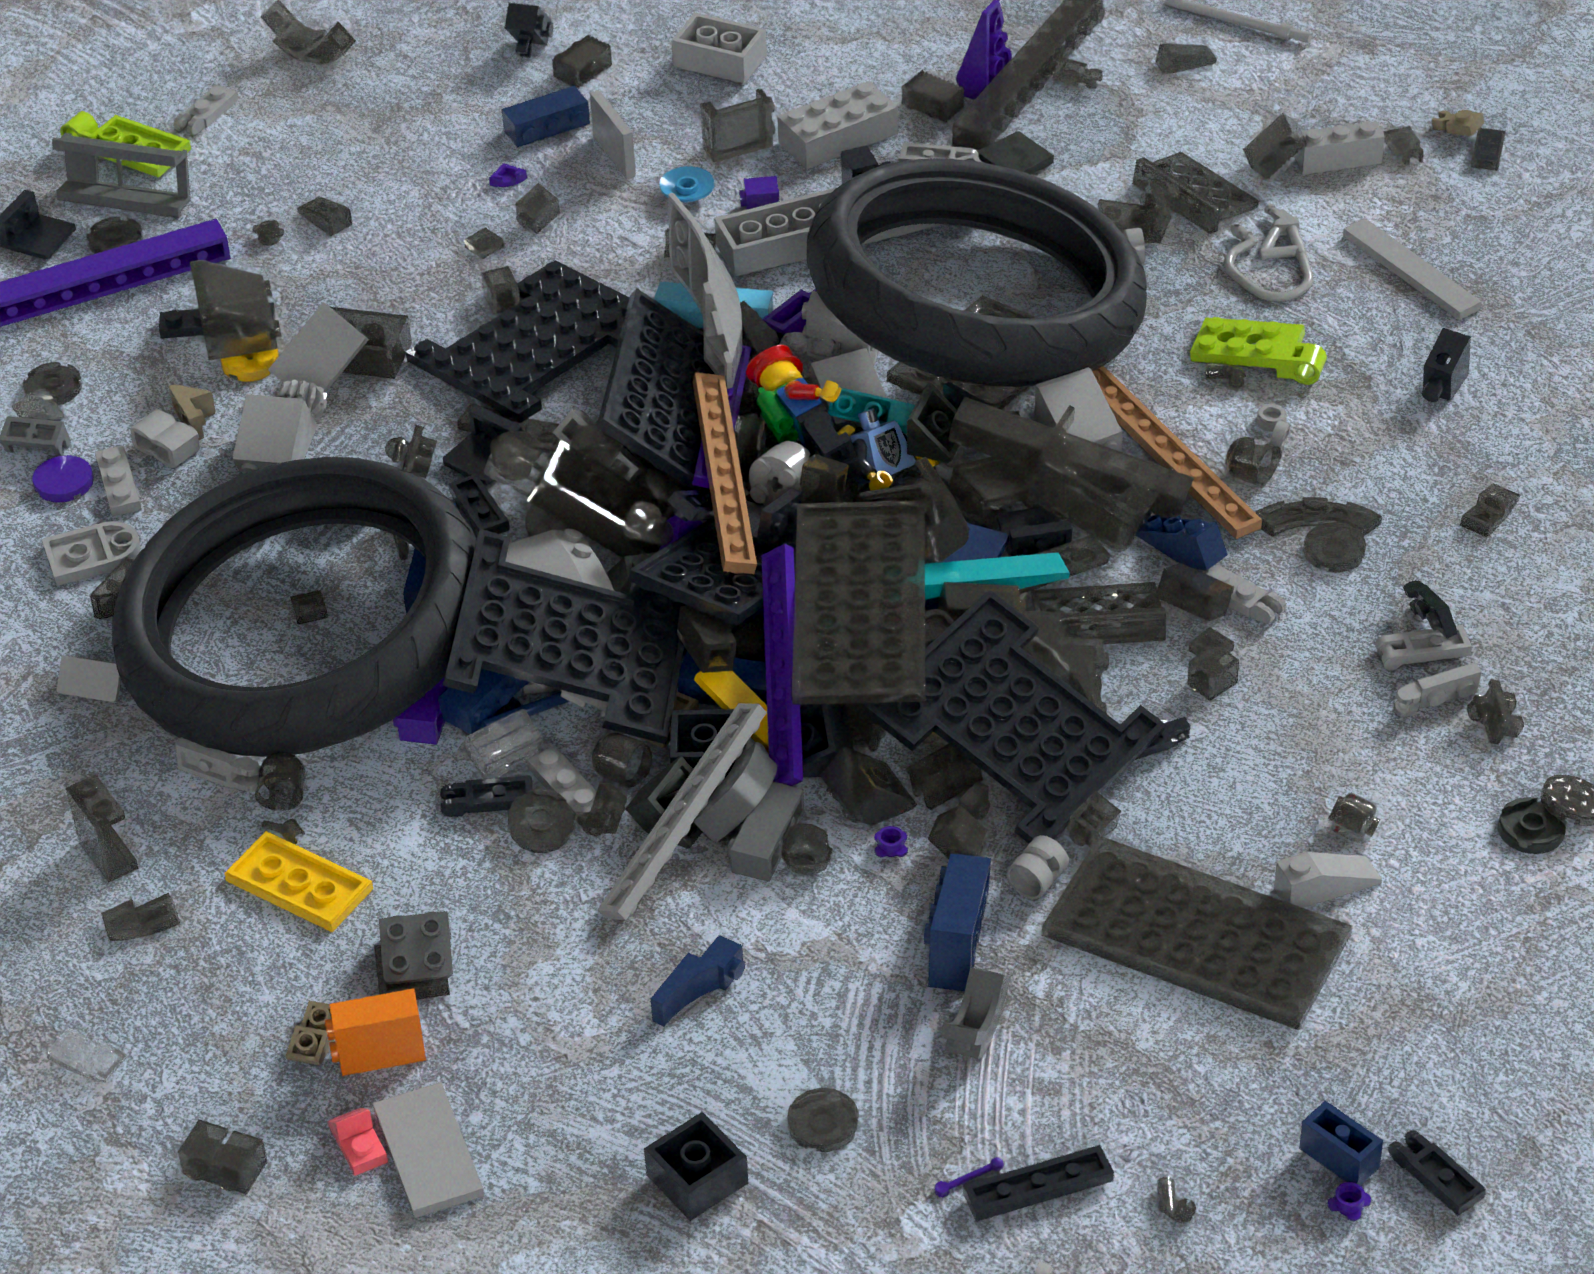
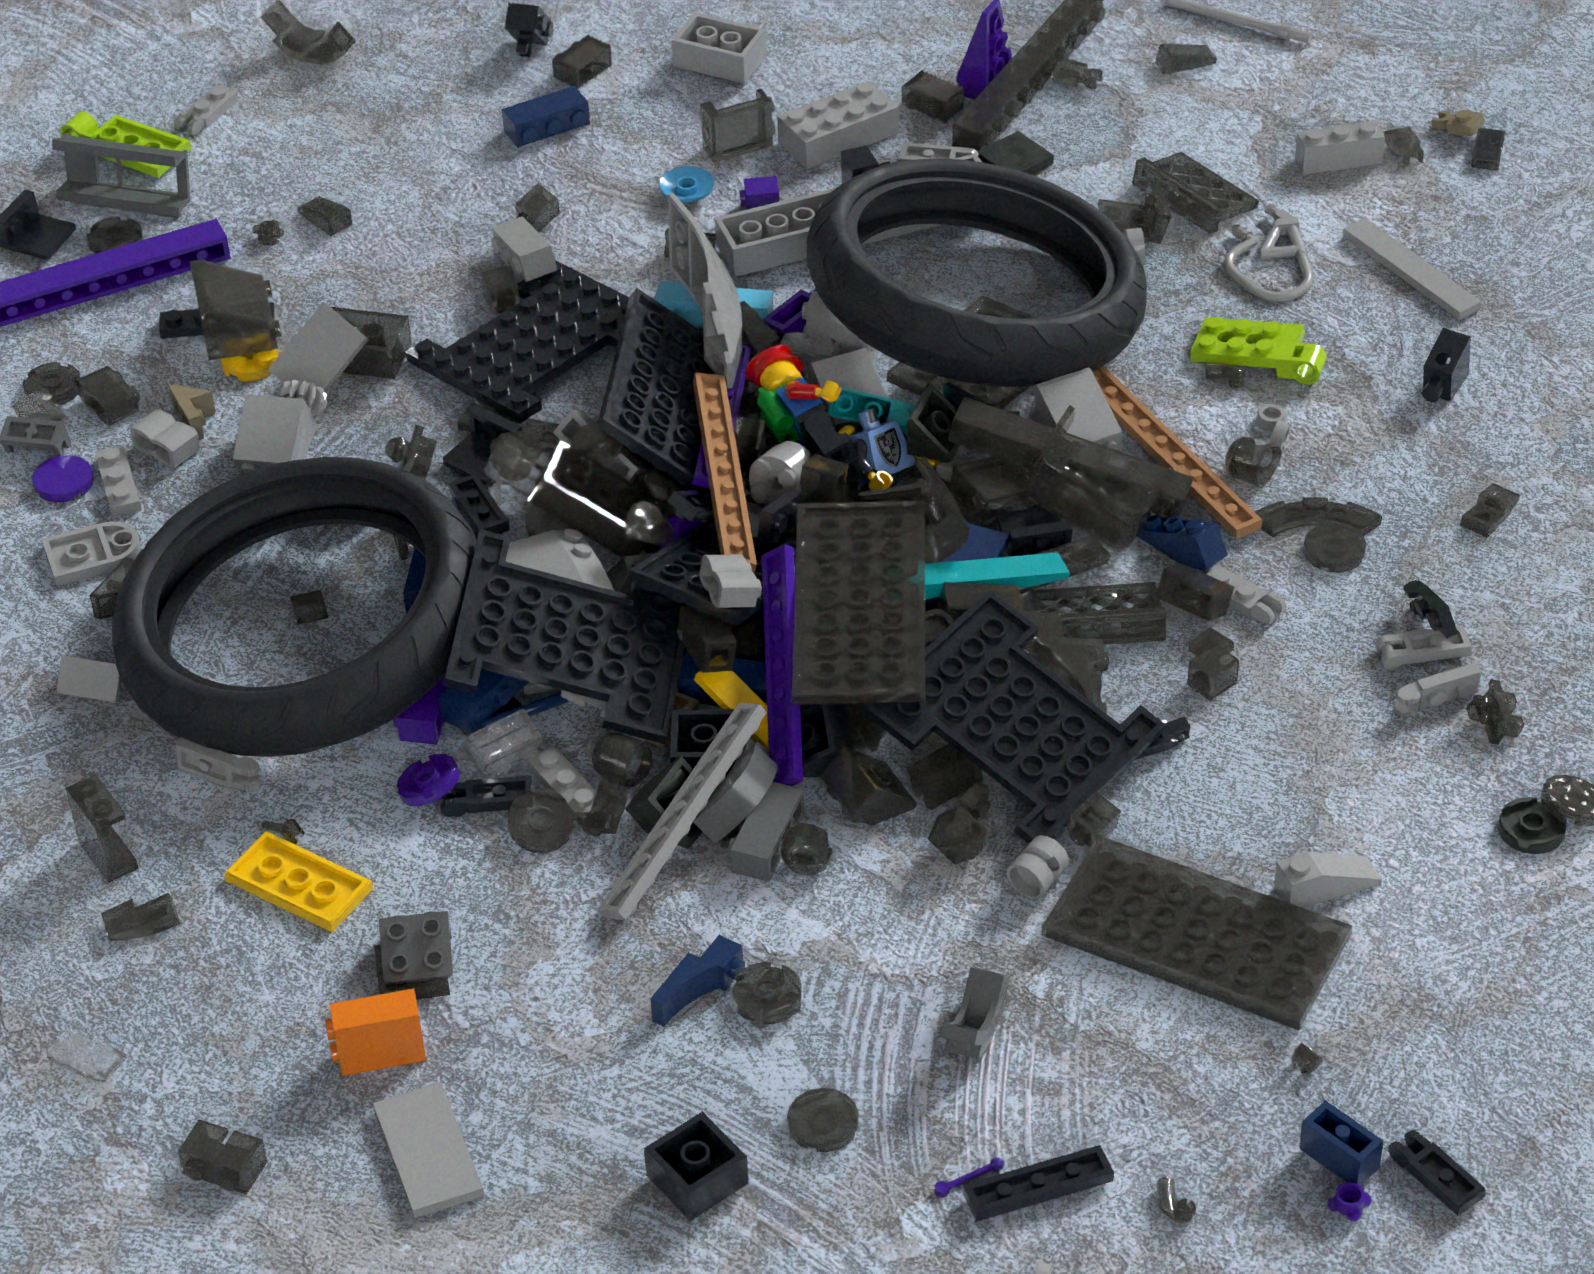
(108, 395): none -> clear smoke brick
(278, 773): clear smoke helmet -> none
(310, 1040): dark tan slope -> none
(358, 1140): coral slope -> none
(428, 780): none -> dark purple tile
(484, 243): clear smoke tile -> none
(507, 176): dark purple tile -> none
(523, 249): none -> light grey brick
(613, 134): light grey tile -> none
(730, 581): none -> light grey brick
(772, 1009): none -> clear smoke plate
(890, 842): dark purple plate -> none
(956, 920): dark blue wedge -> none
(1275, 146): clear smoke brick -> none
(1308, 1057): none -> clear smoke hinge
(1354, 817): clear smoke head -> none

